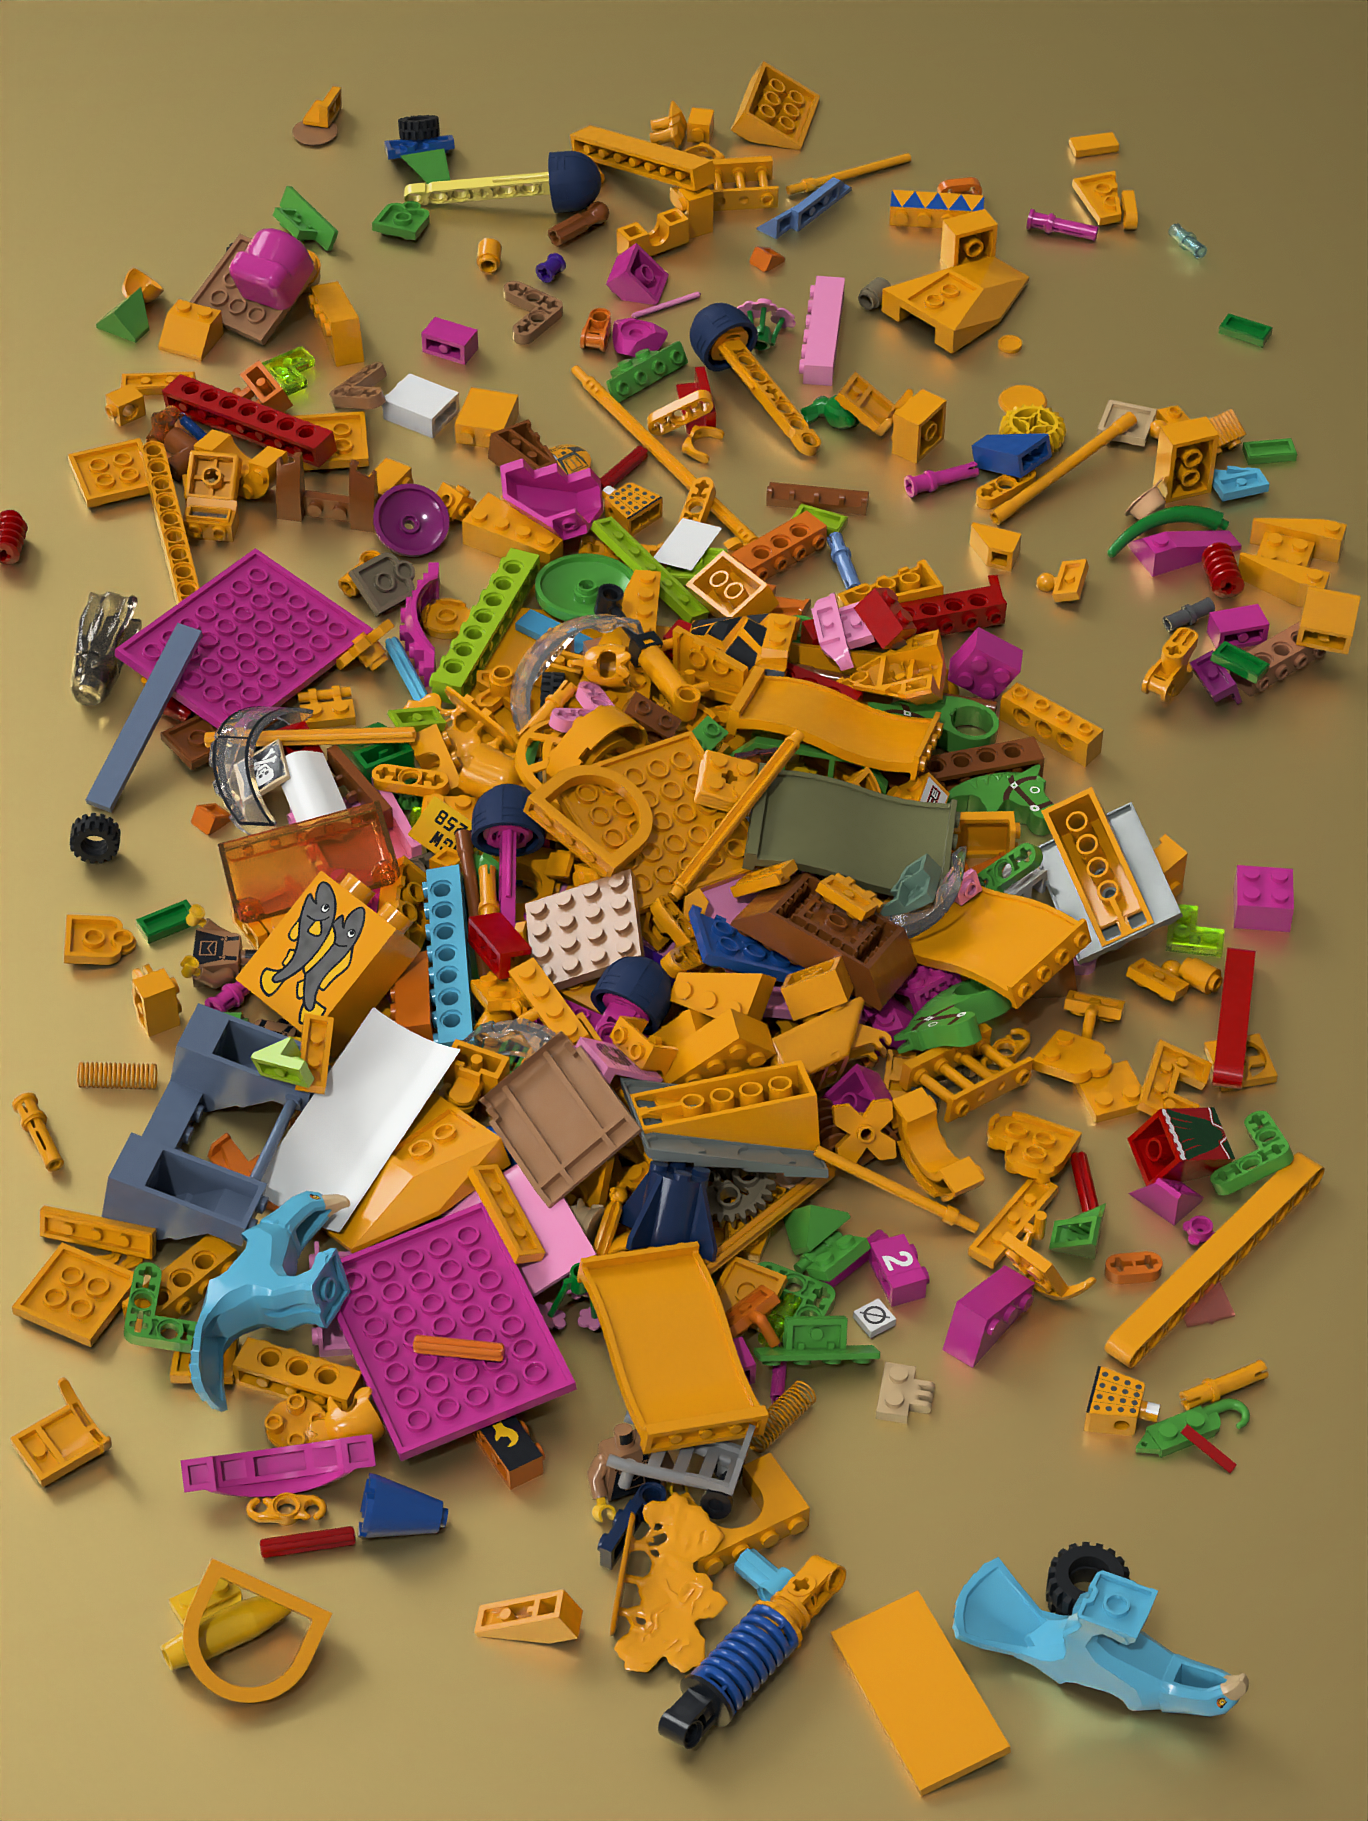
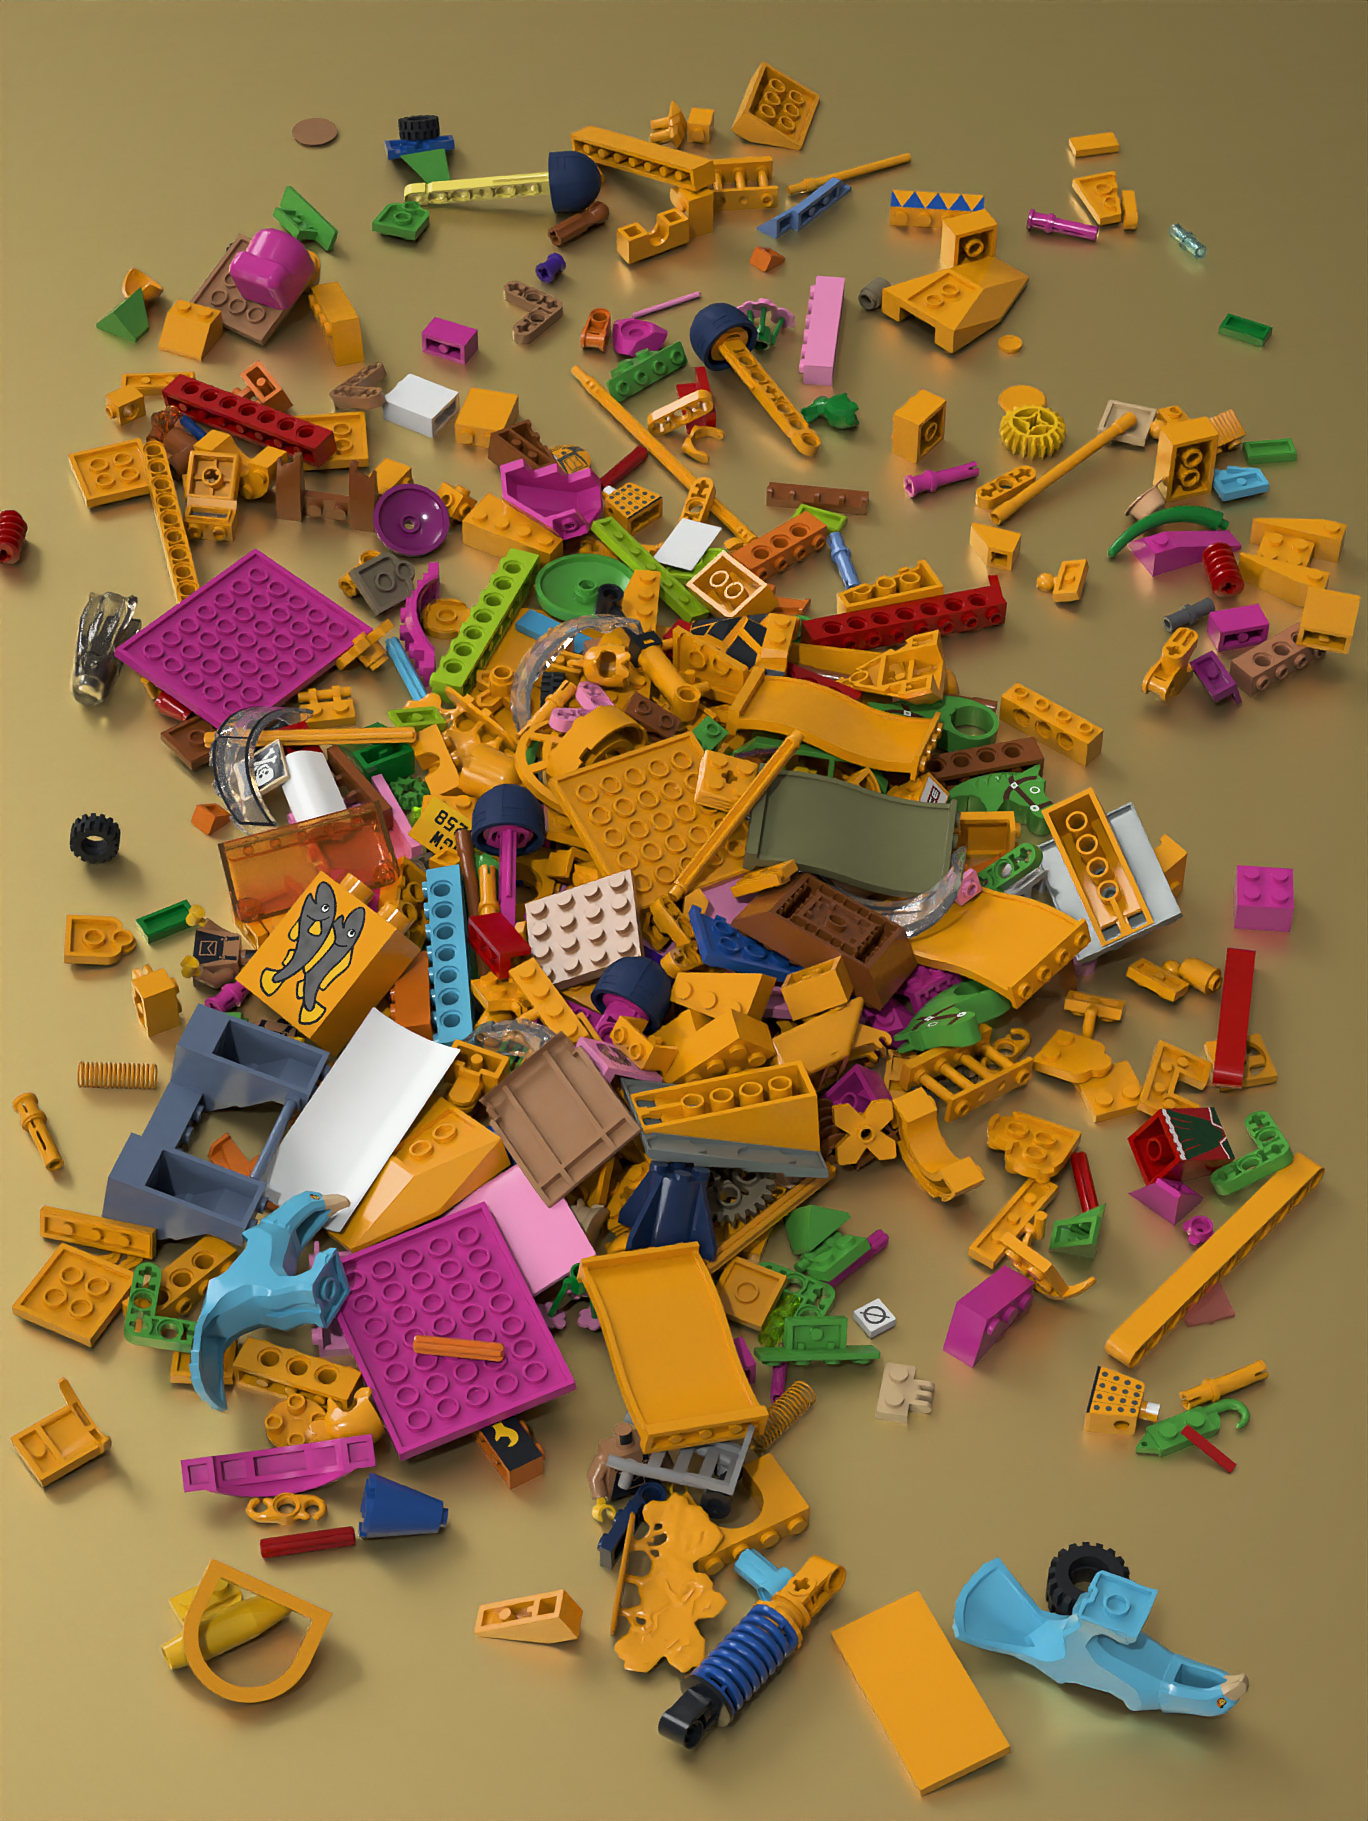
(144, 717): sand blue tile -> none
(283, 1063): lime slope -> none
(287, 369): clear neon green plate -> none
(315, 1049): light orange plate -> none
(324, 112): light orange panel -> none
(386, 780): light orange beam -> none
(489, 255): light orange brick -> none
(506, 1213): light orange plate -> none
(576, 840): light orange window -> none
(610, 1219): light orange wheel -> none
(637, 277): dark pink slope -> none
(699, 150): light orange cap -> none
(754, 1310): orange plate -> none
(839, 630): bright pink plate -> none
(849, 896): light orange plate -> none
(869, 404): light orange piece -> none
(886, 618): red slope -> none
(898, 1270): dark pink brick -> none
(915, 887): sand green slope -> none
(949, 1214): light orange bar -> none
(961, 186): orange beam -> none
(985, 664): dark pink brick -> none
(1011, 453): blue slope -> none
(1133, 1267): orange beam -> none
(1187, 937): clear neon green plate -> none
(1240, 662): green tile -> none

